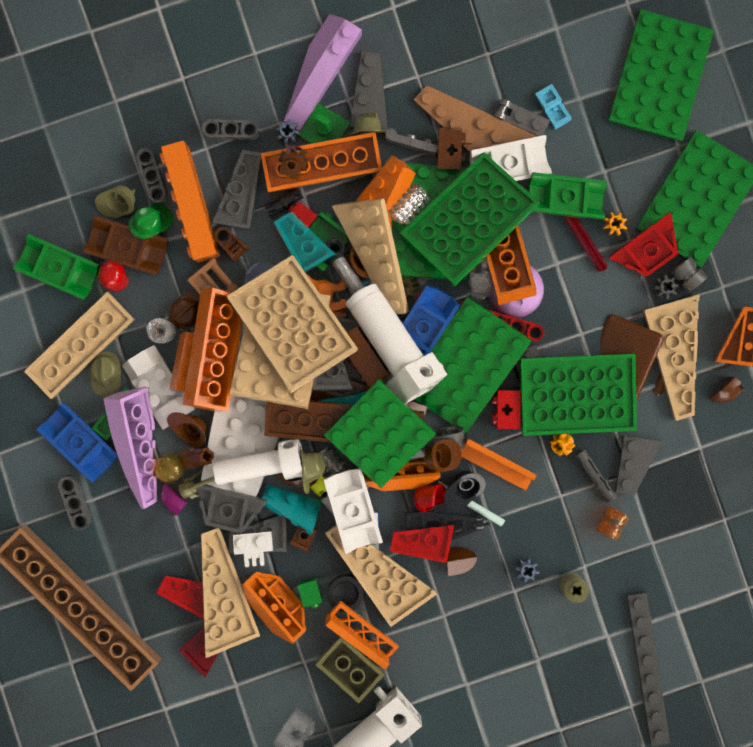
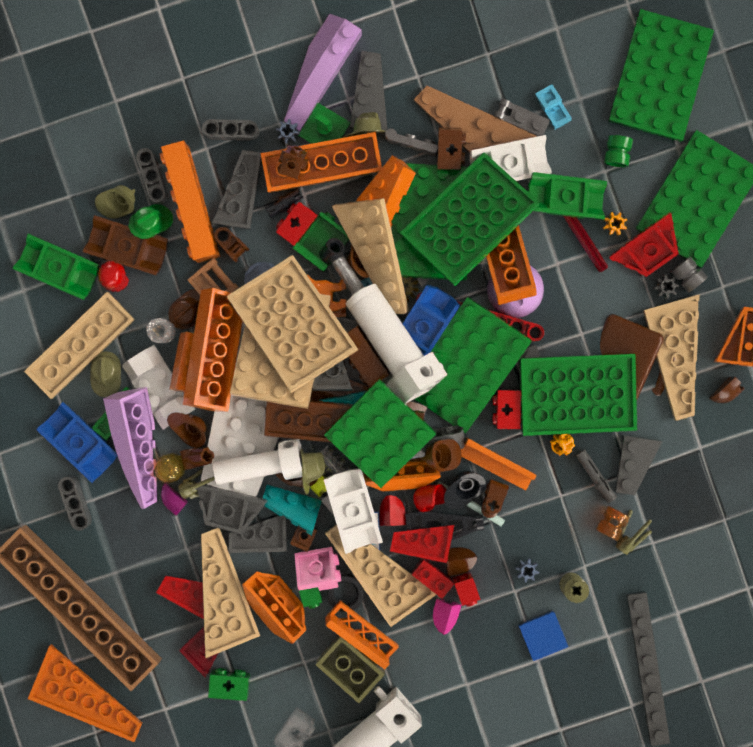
(74, 693): none -> orange wing
(219, 687): none -> green brick
(253, 546): white hinge -> none
(302, 242): teal wing -> none
(317, 569): none -> bright pink plate
(392, 512): none -> red brick
(407, 204): clear piece -> none
(432, 577): none -> red brick
(445, 615): none -> dark pink brick
(466, 589): none -> red brick
(479, 281): clear brick -> none
(495, 496): none -> reddish brown piece
(543, 635): none -> blue tile
(618, 148): none -> green wheel
(627, 544): none -> olive plant

